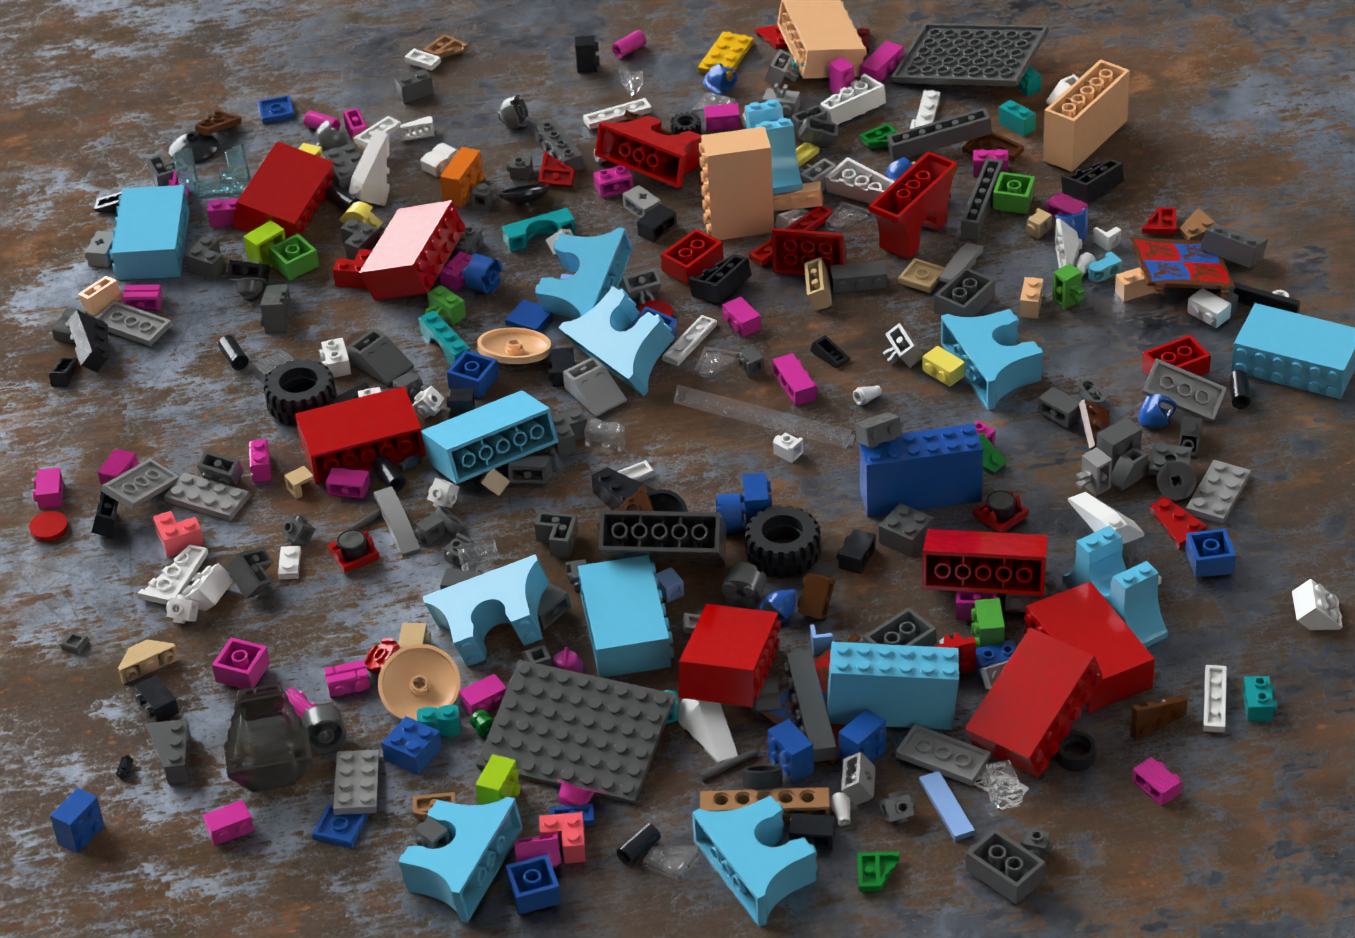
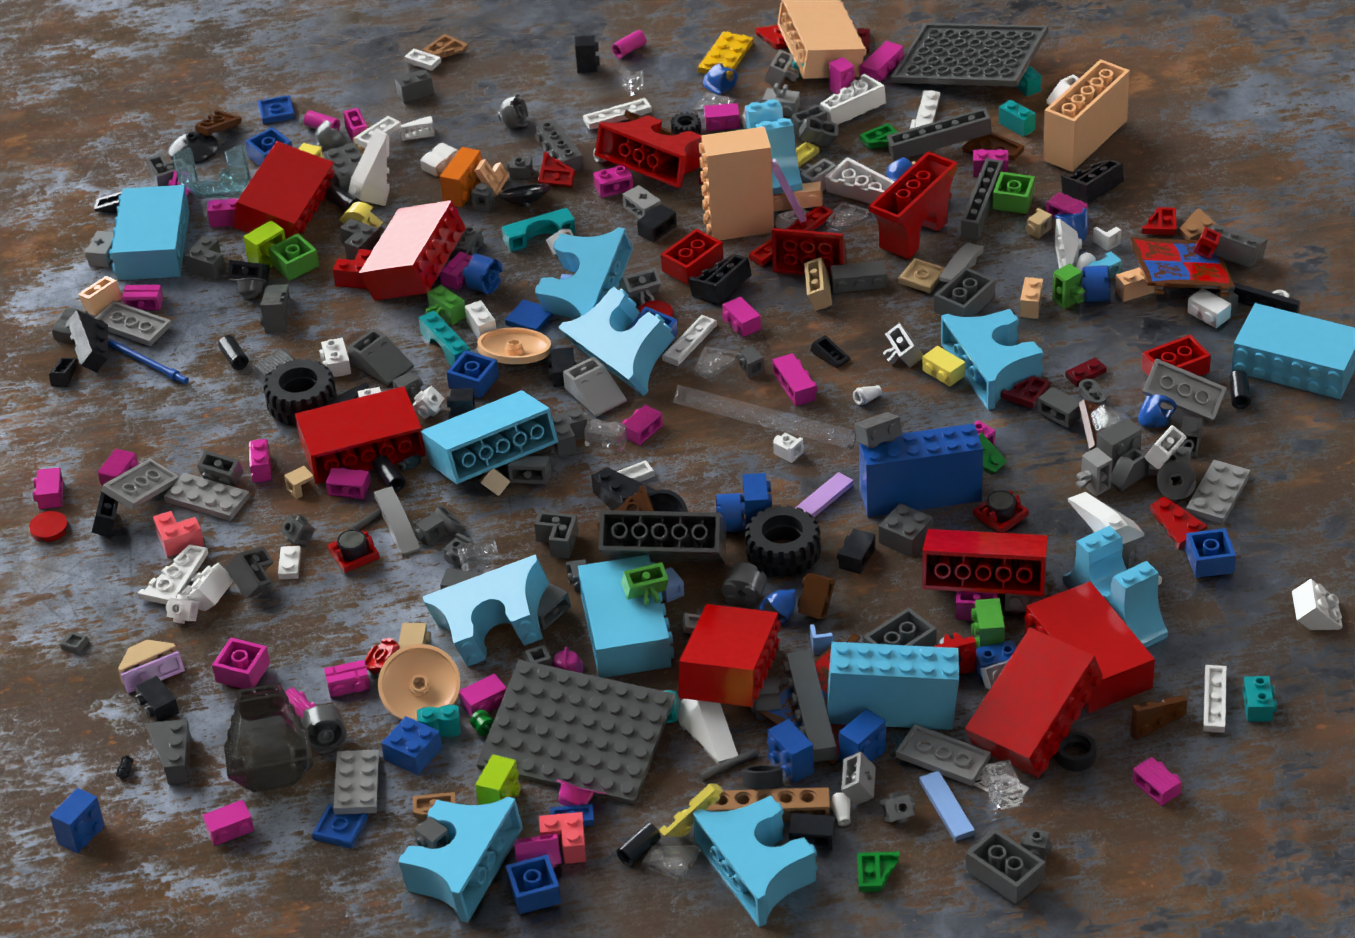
(162, 667): none -> lavender tile
(172, 373): none -> blue bar
(262, 143): none -> blue brick
(443, 493): white brick -> none
(479, 318): none -> white brick
(492, 177): none -> light nougat plate
(643, 424): none -> dark pink brick
(645, 582): none -> bright green brick
(684, 819): none -> light yellow wing
(788, 191): none -> lavender tile
(826, 494): none -> lavender tile
(1027, 392): none -> dark red wing
(1086, 370): none -> dark red plate
(1096, 283): none -> blue brick
(1106, 416): none -> clear brick
(1165, 447): none -> white brick
(1207, 243): none -> red brick

